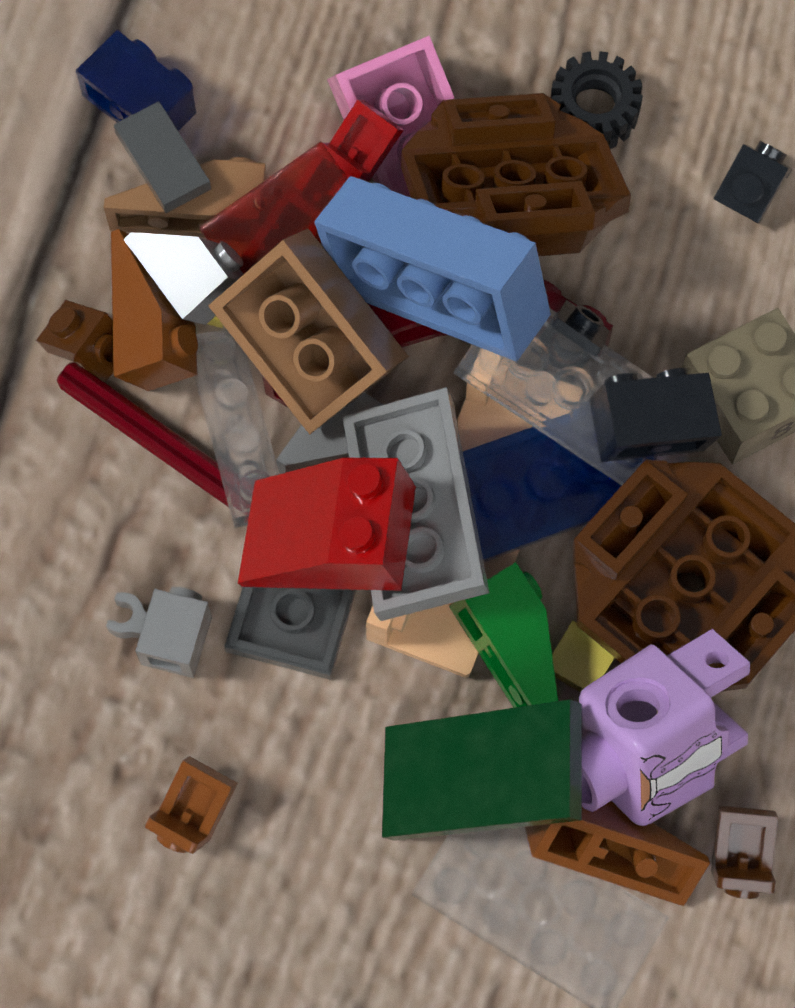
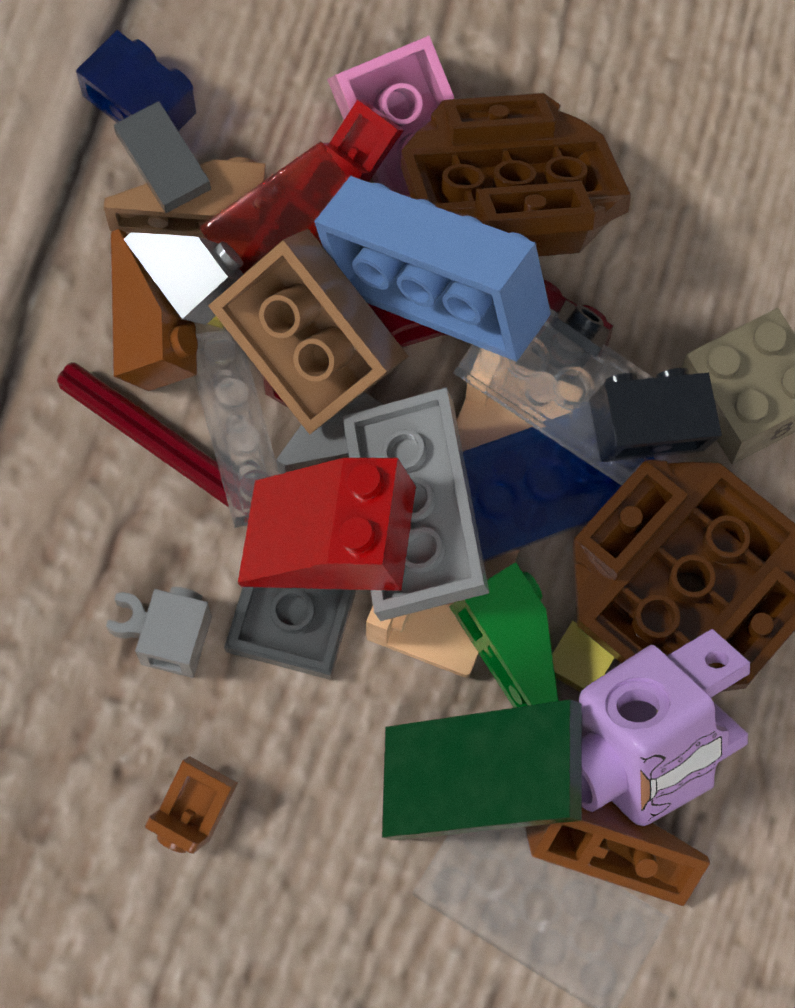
(81, 337): reddish brown bracket -> none
(607, 78): black tyre -> none
(744, 851): bracket -> none
(753, 180): black bracket -> none

